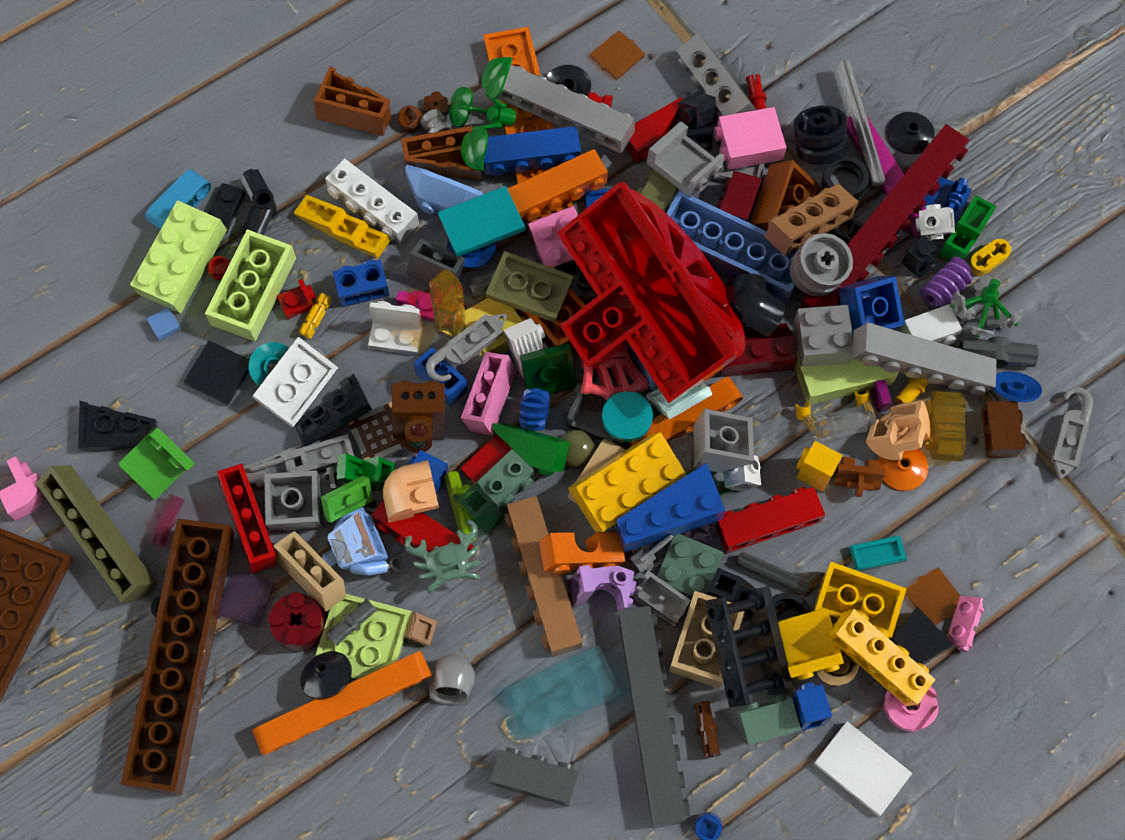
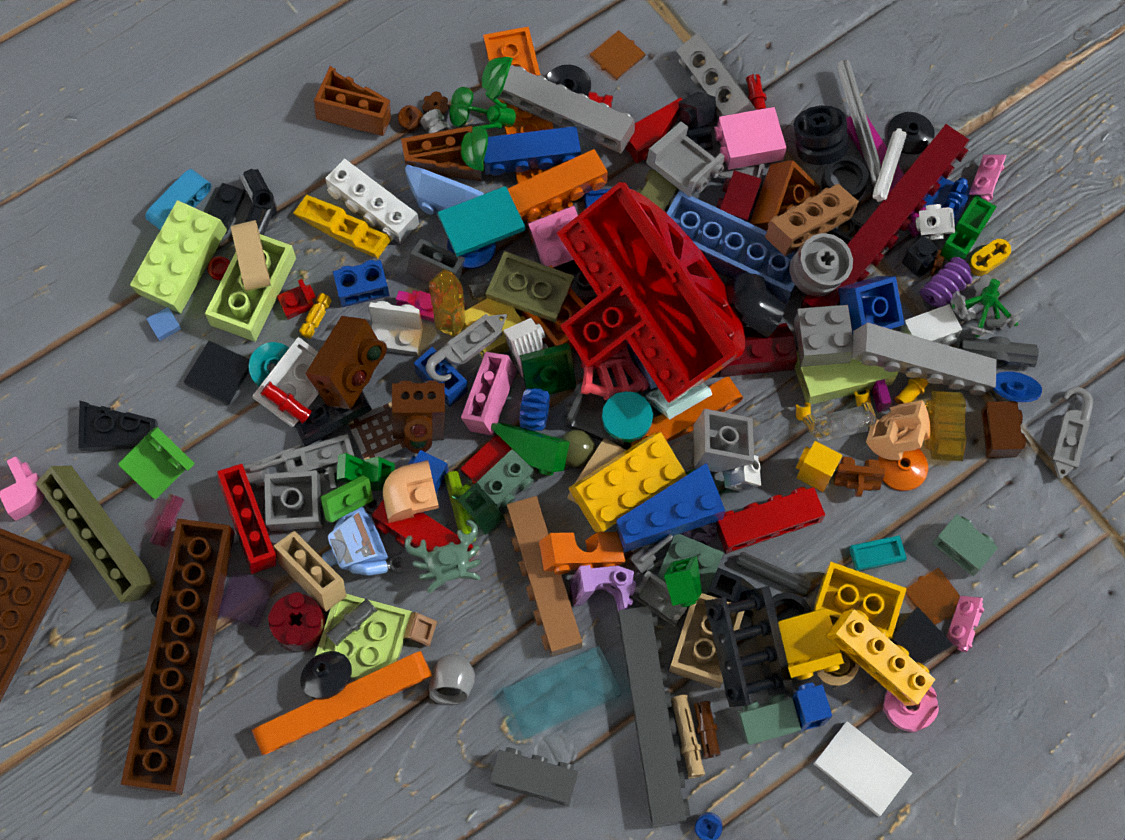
(250, 255): none -> tan beam
(285, 402): none -> red pin
(346, 362): none -> reddish brown piece
(683, 581): none -> green slope
(686, 731): none -> tan pin
(889, 165): none -> white axle
(938, 262): none -> reddish brown plant
(965, 544): none -> sand green brick
(987, 176): none -> bright pink hinge

